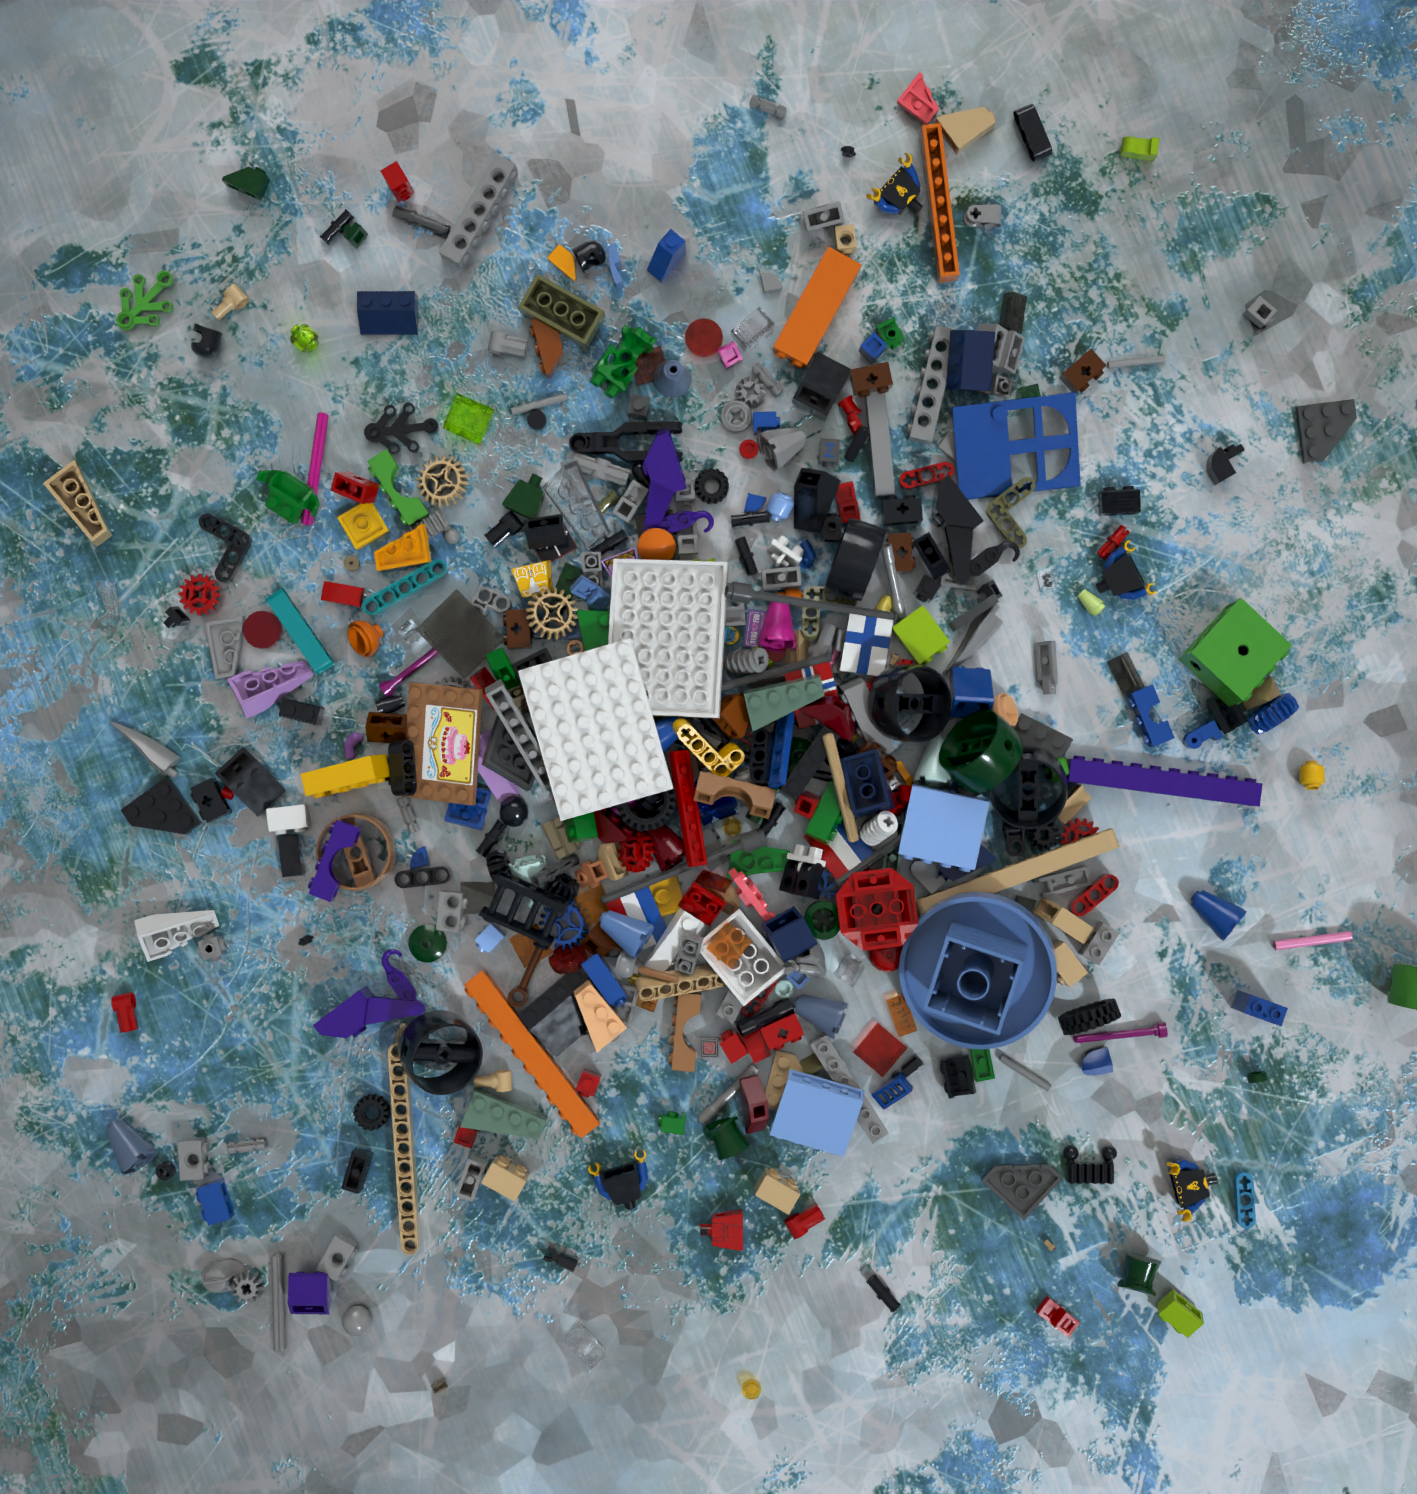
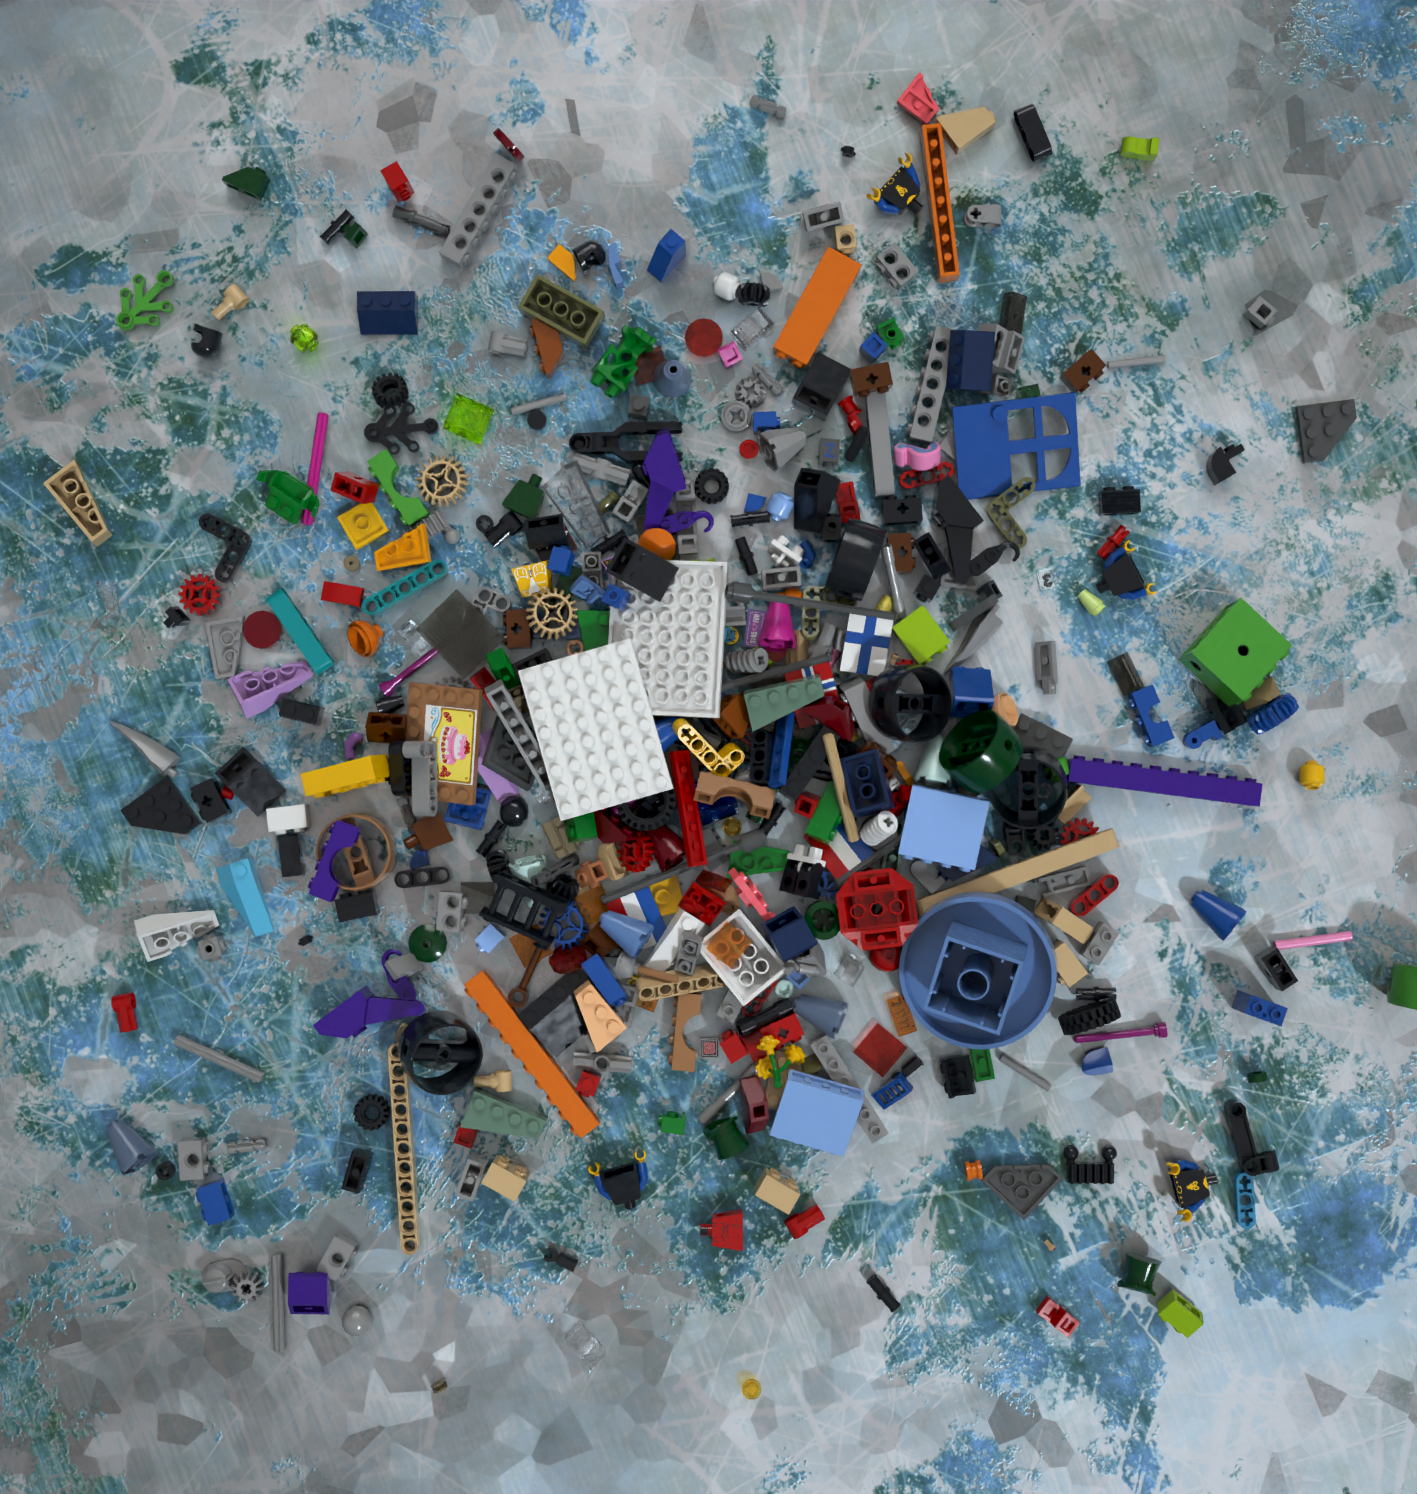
(218, 1058): none -> light grey axle
(245, 891): none -> medium azure wedge
(357, 906): none -> black brick
(393, 399): none -> black tyre
(403, 966): none -> light grey slope
(423, 776): none -> light grey beam
(428, 833): none -> reddish brown torso
(488, 519): none -> black bush
(508, 144): none -> dark red tile
(561, 560): none -> blue brick
(616, 597): none -> blue brick
(616, 1063): none -> light grey piece
(642, 569): none -> black slope
(726, 286): none -> white head
(753, 294): none -> black gear
(767, 1066): none -> yellow plant
(900, 264): none -> light grey brick
(917, 457): none -> bright pink animal
(973, 1170): none -> orange wheel
(997, 847): none -> olive tile
(1095, 993): none -> black pin
(1242, 1137): none -> black piece
(1276, 968): none -> black brick

